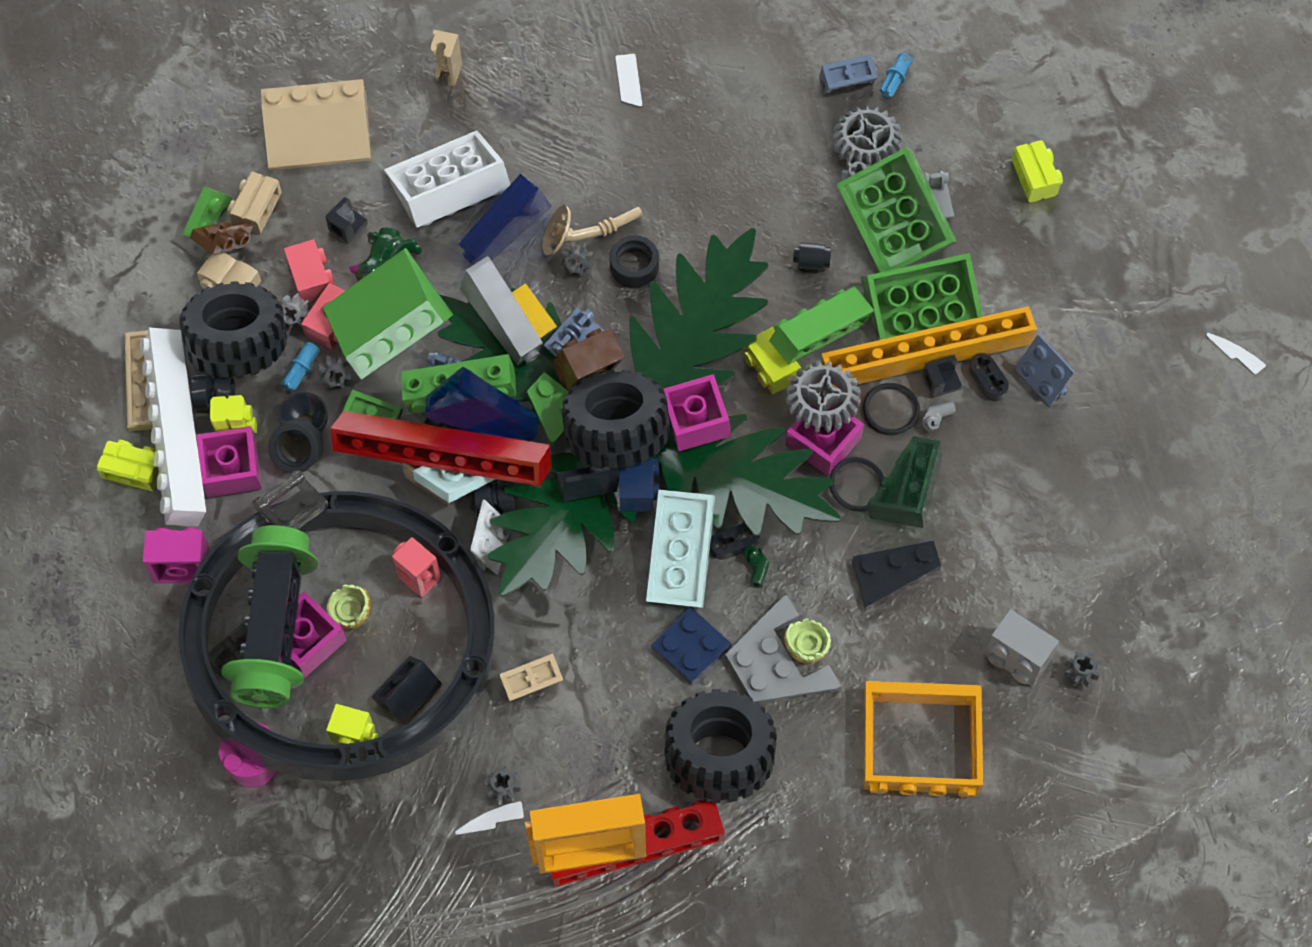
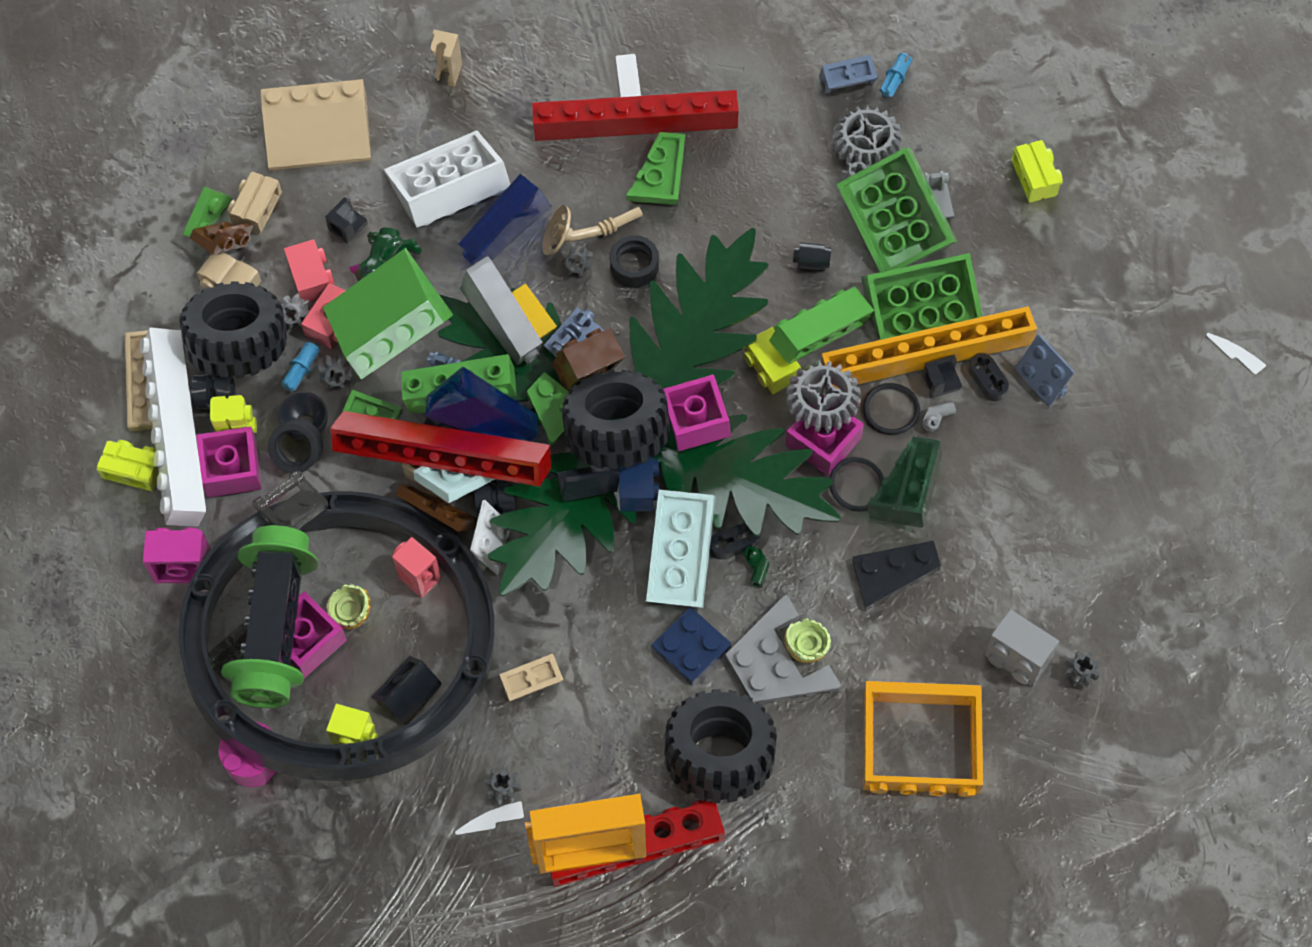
(437, 508): none -> reddish brown wing
(635, 115): none -> red brick
(661, 173): none -> bright green wing

